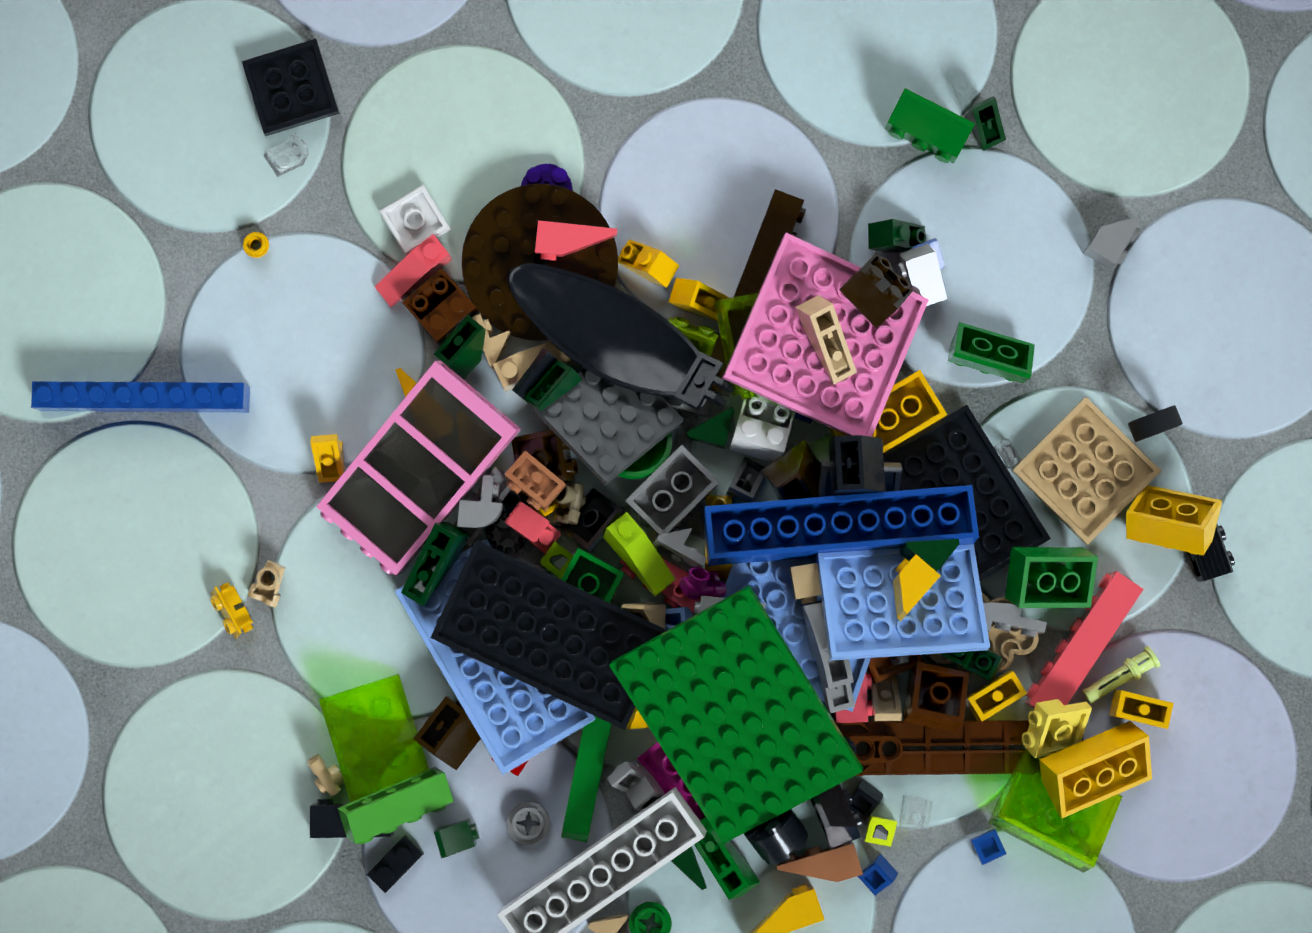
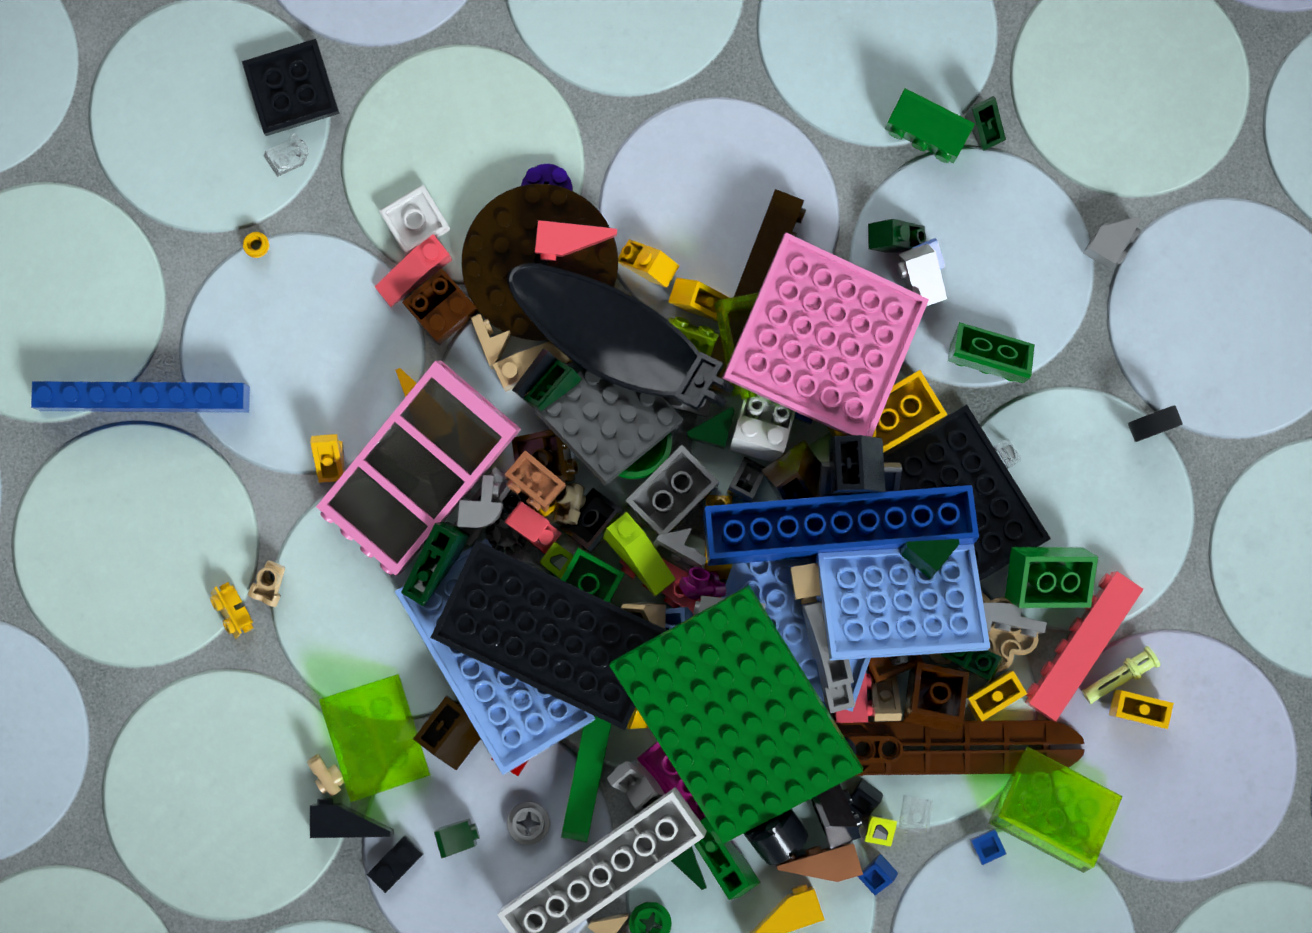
(395, 806): bright green brick -> none
(463, 347): dark green slope -> none
(827, 337): tan slope -> none
(876, 290): dark brown slope -> none
(911, 584): yellow slope -> none
(1055, 726): light yellow plate -> none
(1086, 470): tan plate -> none
(1097, 768): yellow slope -> none
(1173, 519): yellow slope -> none
(1215, 560): black brick -> none

